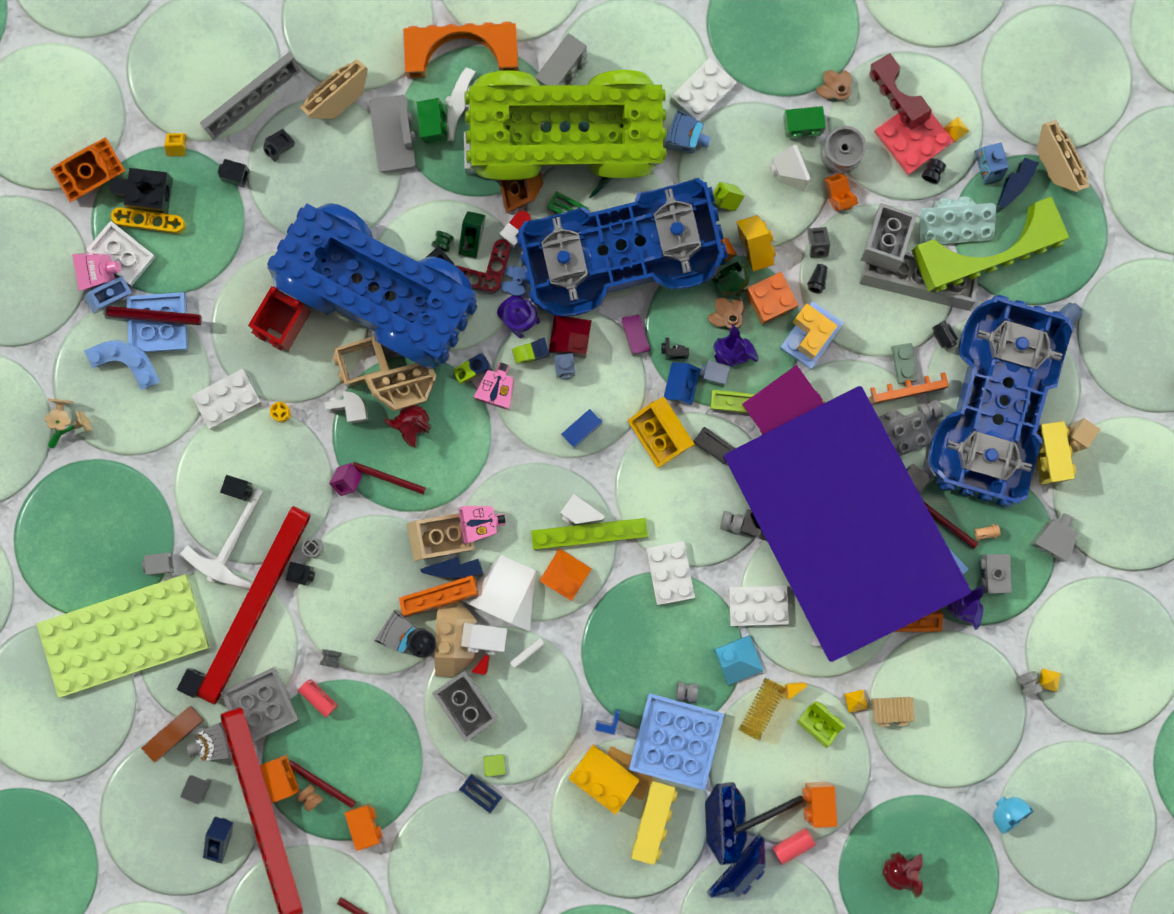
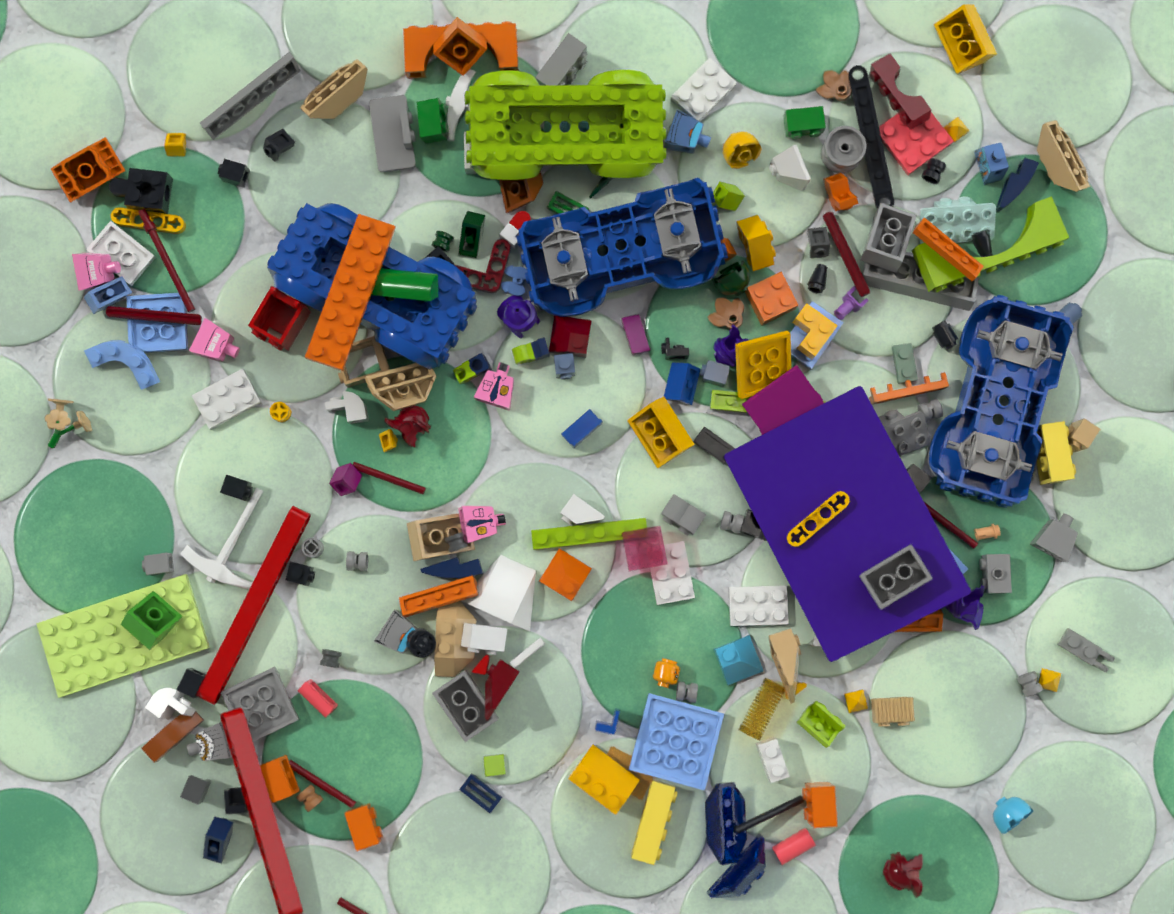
(150, 229): none -> dark red bar
(151, 620): none -> bright green slope
(167, 701): none -> white brick
(213, 342): none -> bright pink torso
(234, 801): none -> black panel
(350, 292): none -> orange plate
(357, 561): none -> light grey wheel
(388, 440): none -> yellow slope
(406, 284): none -> green brick
(456, 542): none -> dark grey wheel
(460, 46): none -> orange brick
(497, 685): none -> dark red slope
(644, 548): none -> clear pink brick
(666, 672): none -> light orange head
(683, 515): none -> light grey brick
(740, 149): none -> yellow cylinder
(761, 362): none -> yellow plate
(772, 759): none -> white brick
(785, 654): none -> tan slope
(815, 516): none -> yellow beam
(846, 254): none -> dark red axle
(849, 305): none -> medium lavender piece
(870, 130): none -> black plate
(895, 577): none -> light grey brick
(948, 249): none -> orange hinge
(965, 38): none -> yellow slope
(982, 243): none -> black cone
(1084, 649): none -> light grey hinge

